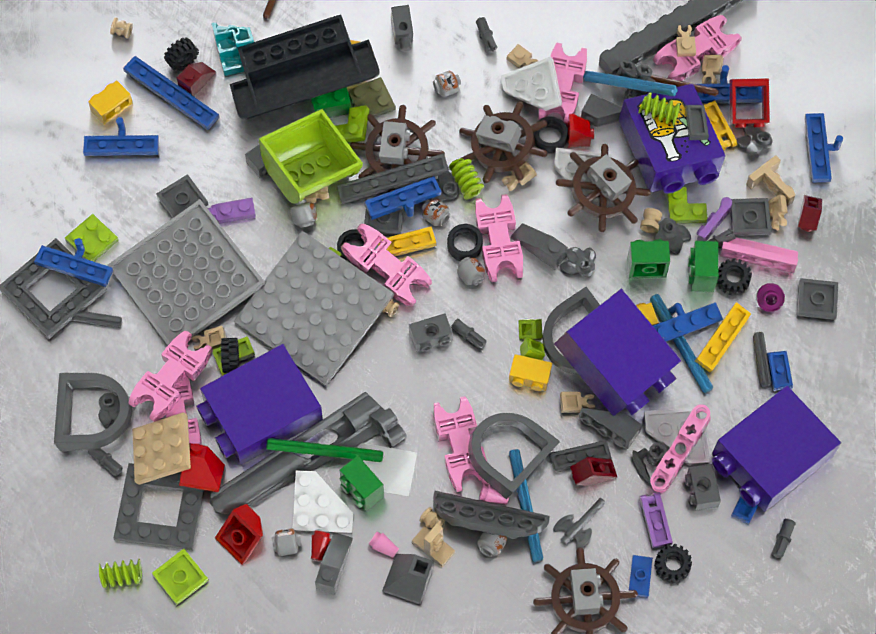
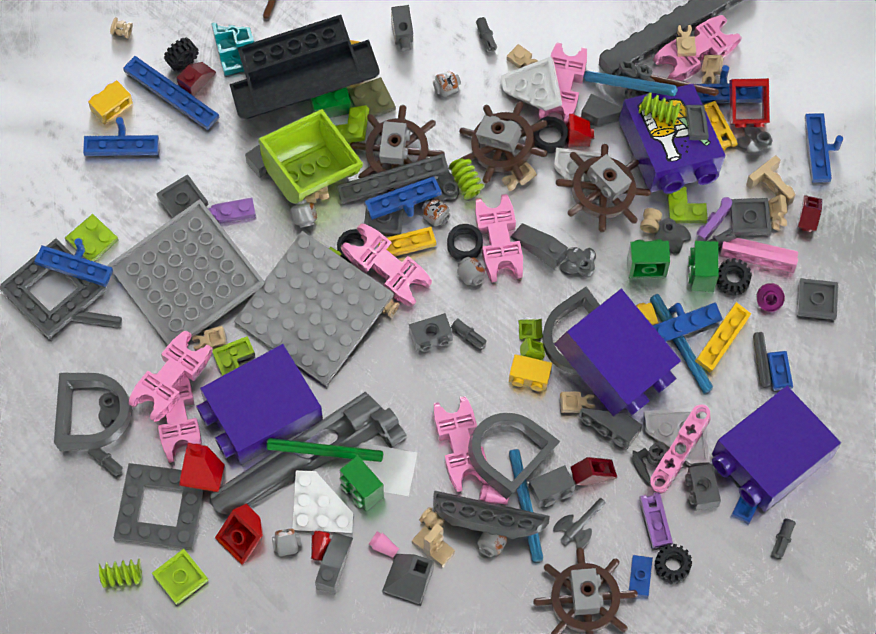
(161, 448): tan plate -> none
(229, 354): black tyre -> none
(552, 486): none -> dark grey brick
(563, 459): dark grey tile -> none

